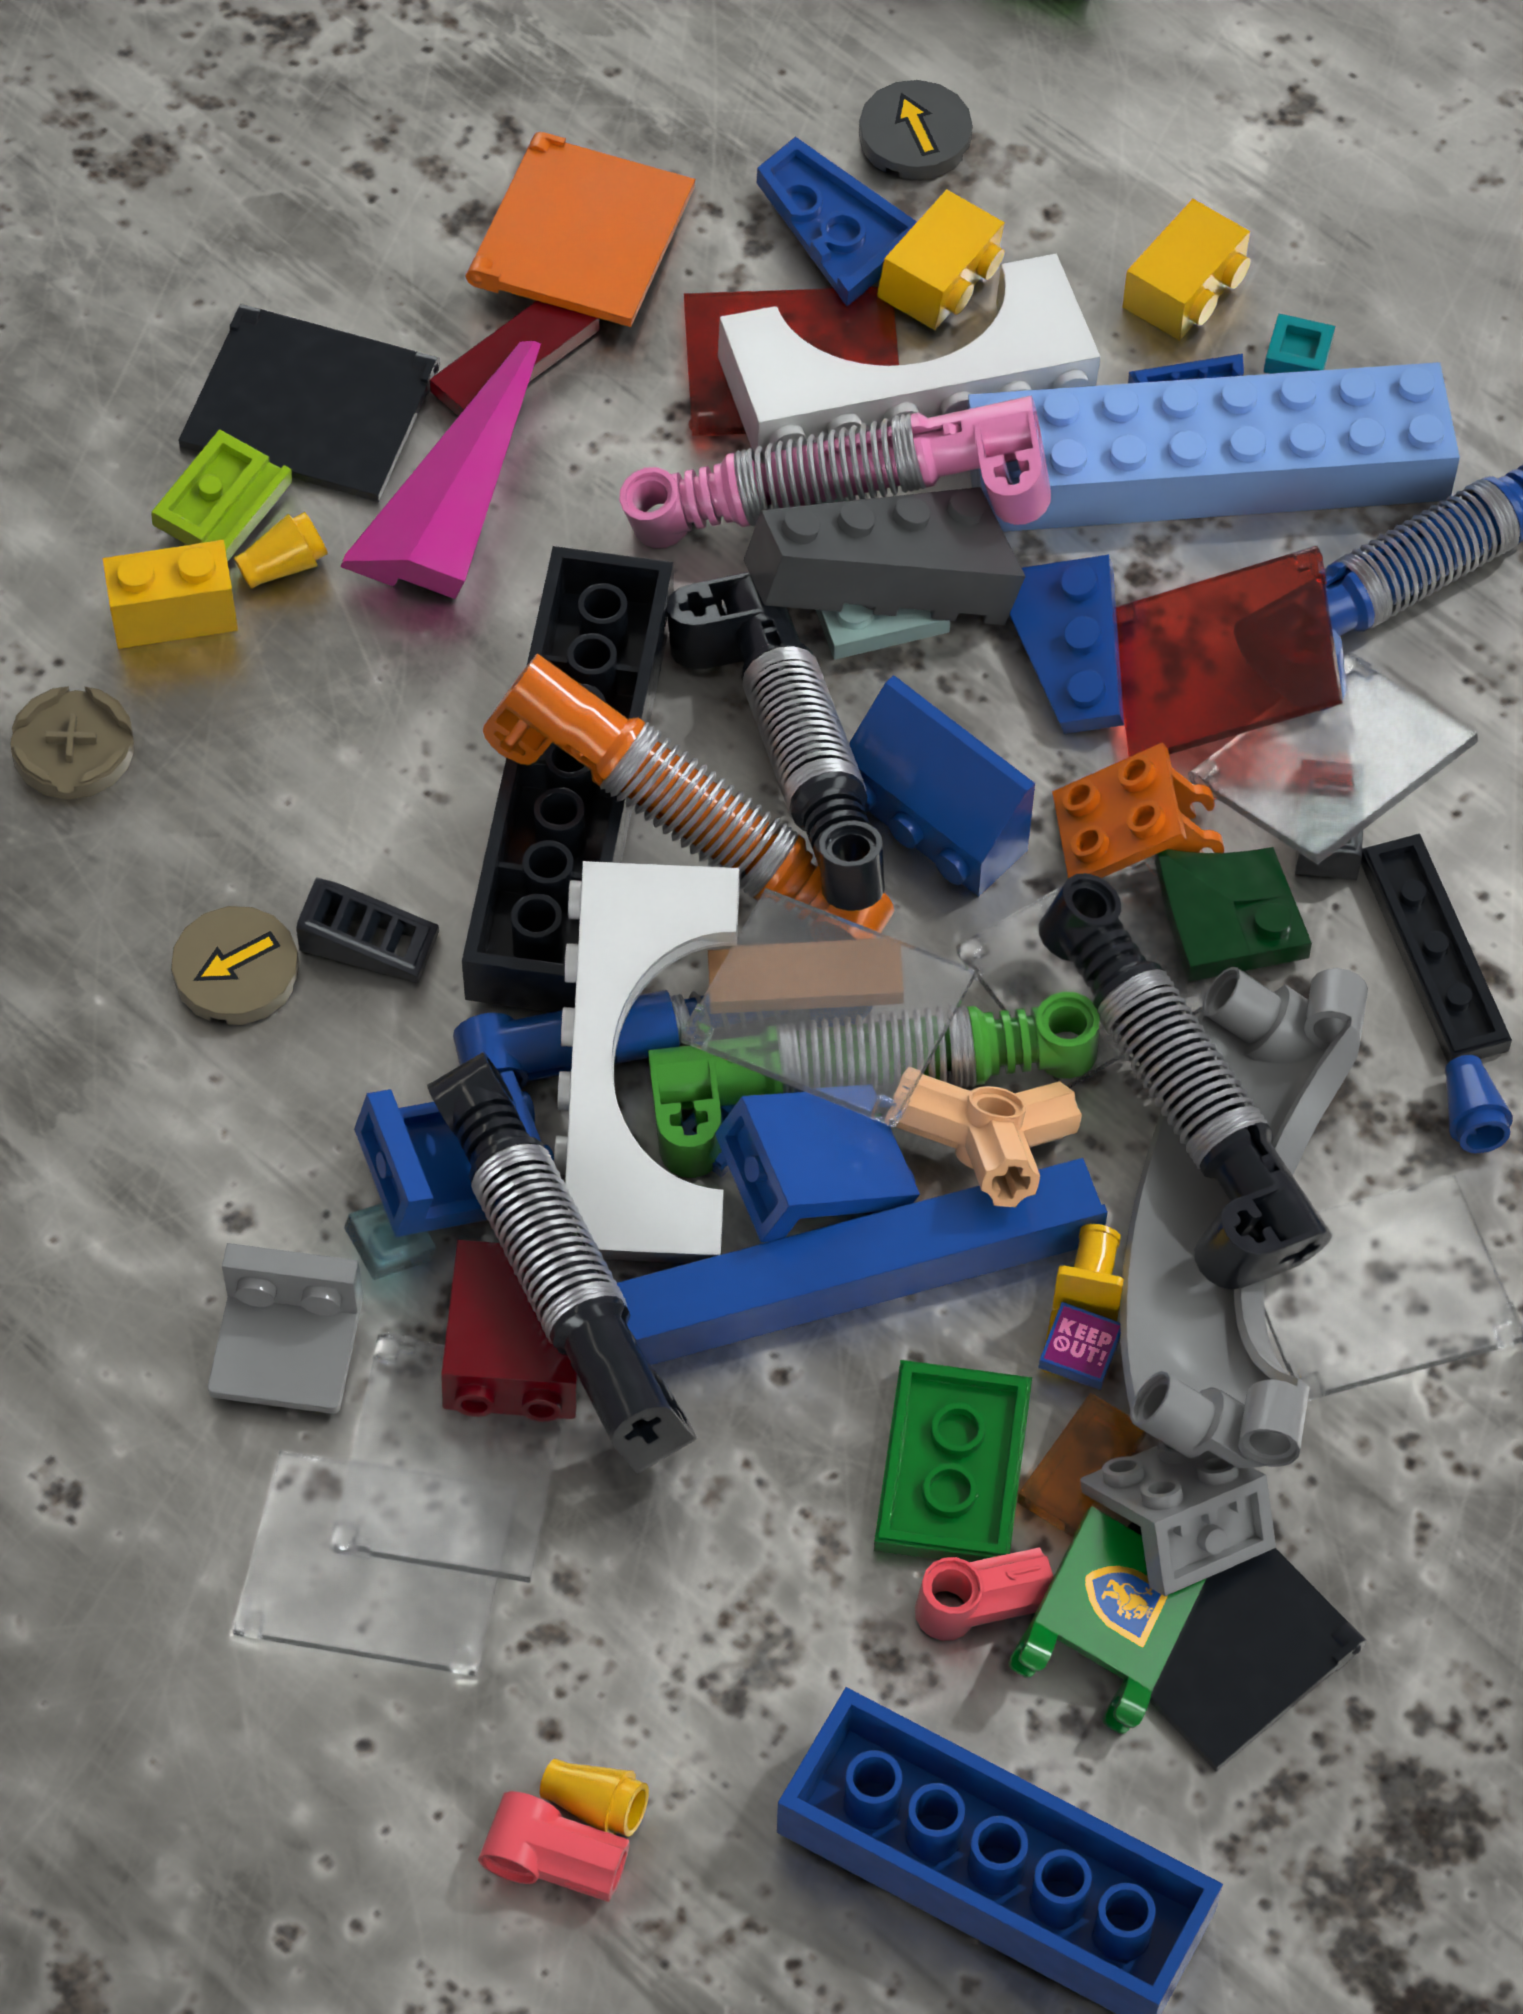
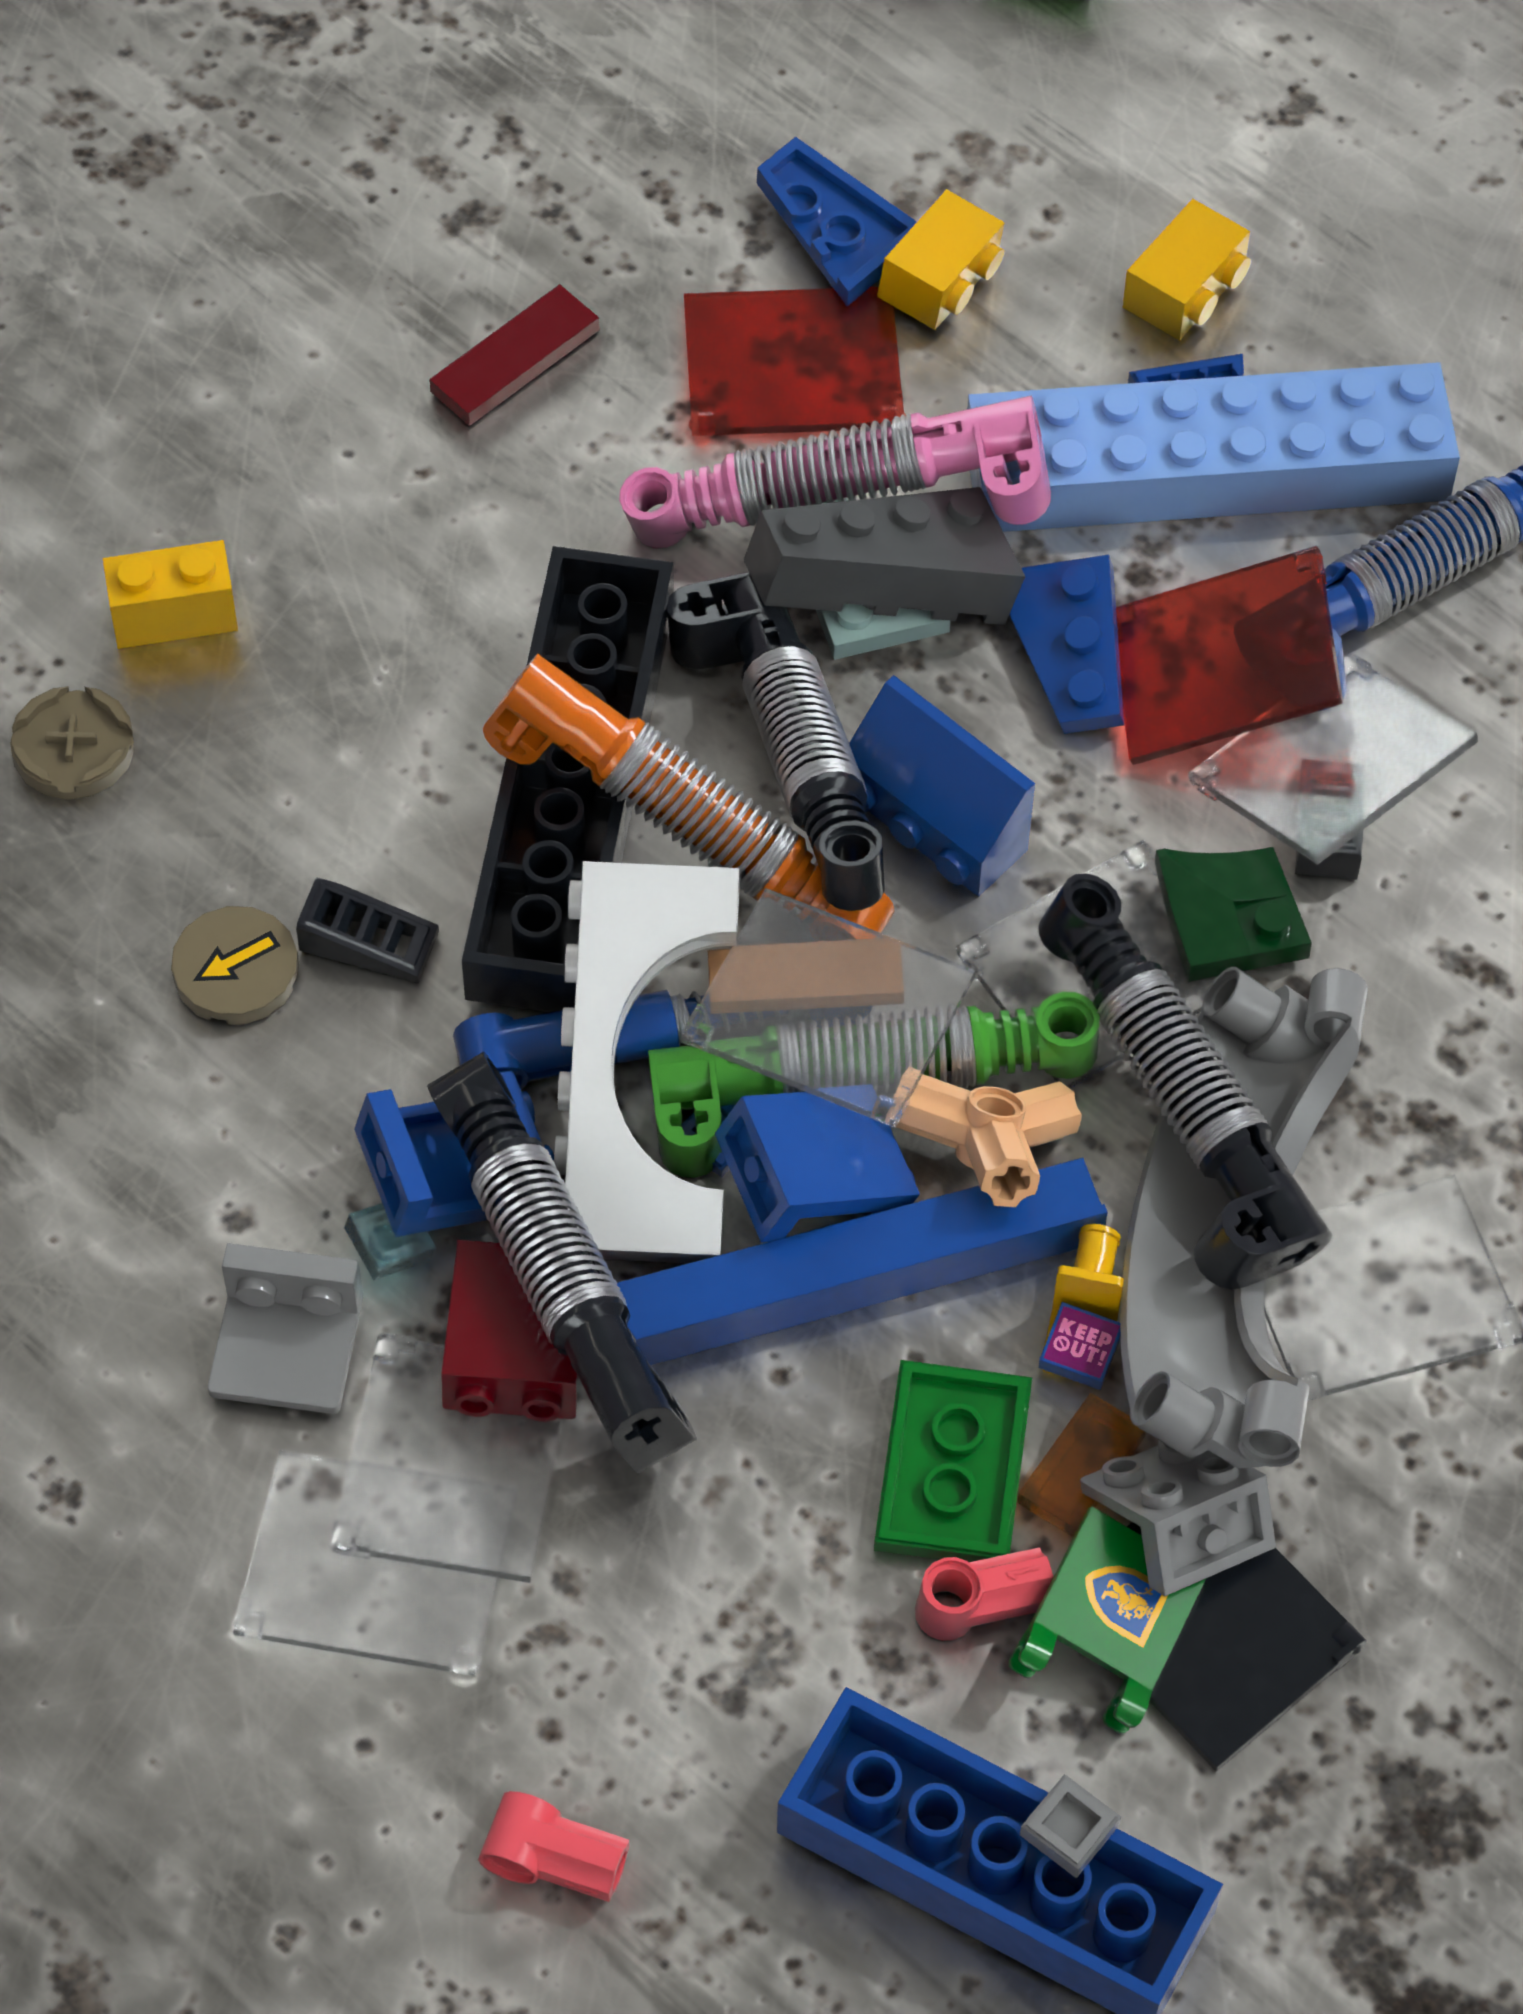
(221, 494): lime plate -> none
(282, 551): yellow cone -> none
(313, 400): black piece -> none
(439, 511): dark pink wedge -> none
(581, 230): orange piece -> none
(597, 1795): yellow cone -> none
(798, 391): white arch -> none
(915, 129): dark grey tile -> none
(1070, 1826): none -> light grey tile
(1131, 814): orange plate -> none
(1298, 345): teal plate -> none
(1435, 949): black tile -> none
(1475, 1106): blue cone -> none

